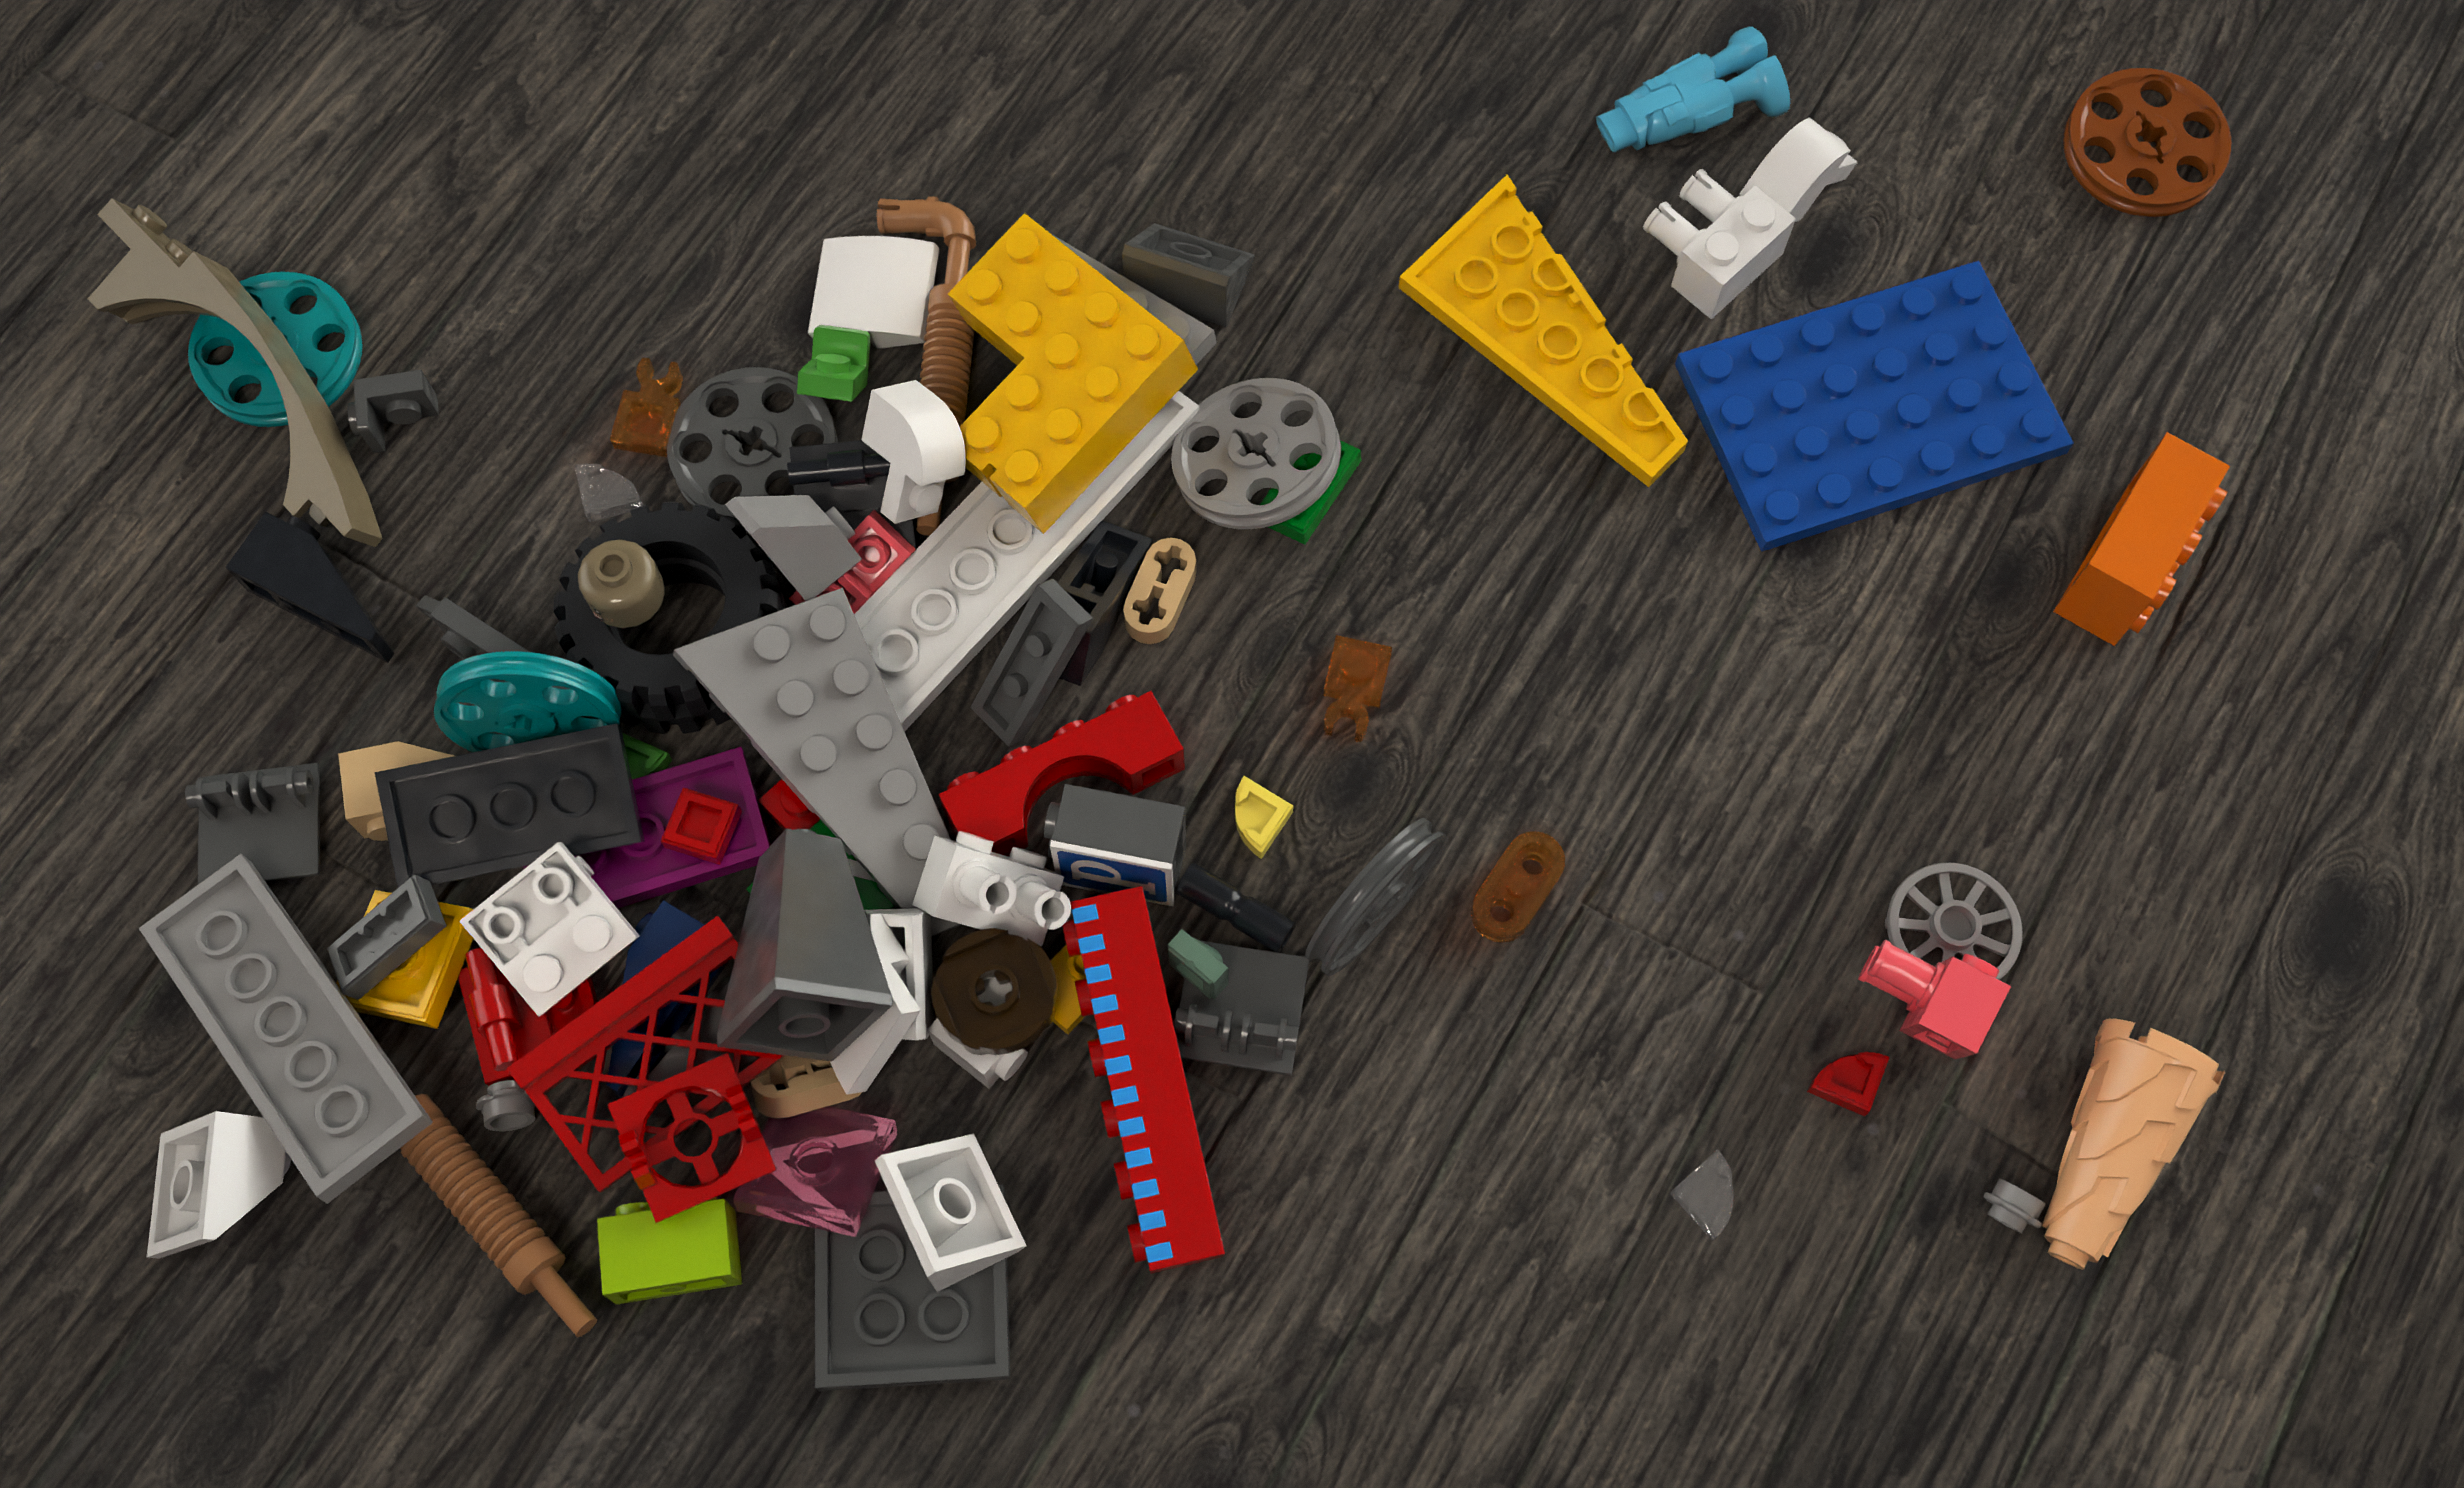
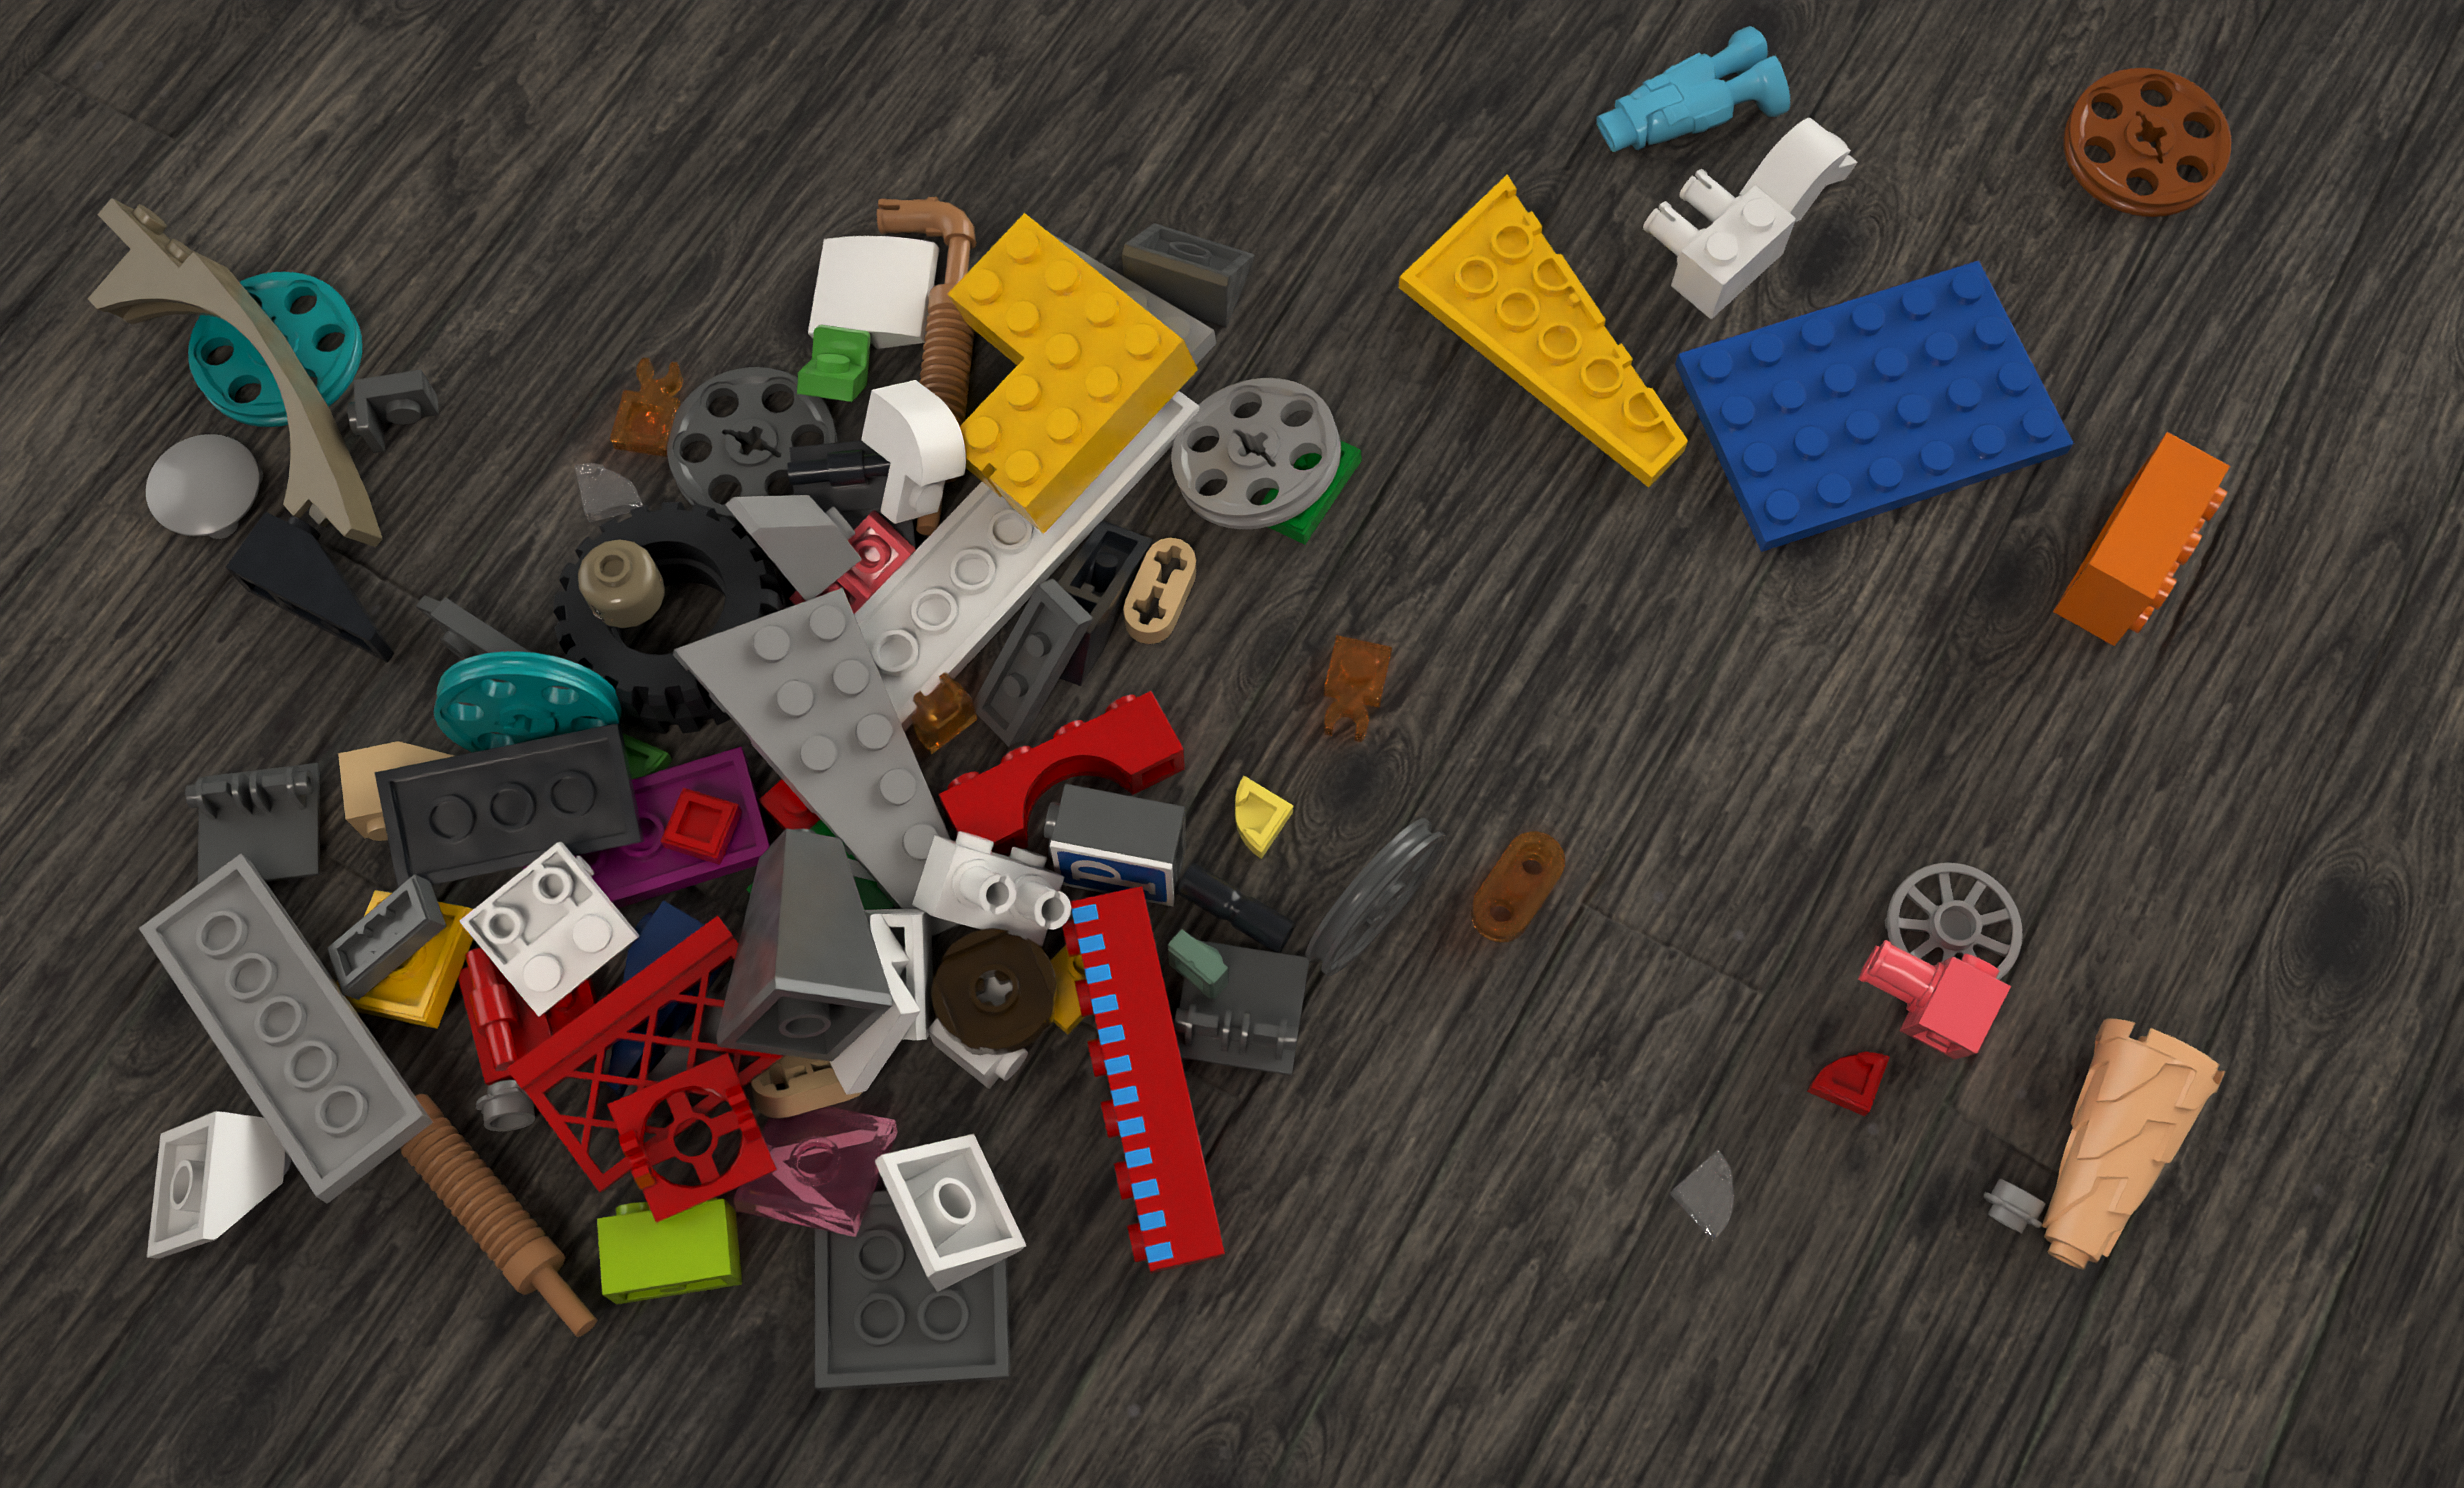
(203, 486): none -> light grey dish
(942, 713): none -> clear orange plate

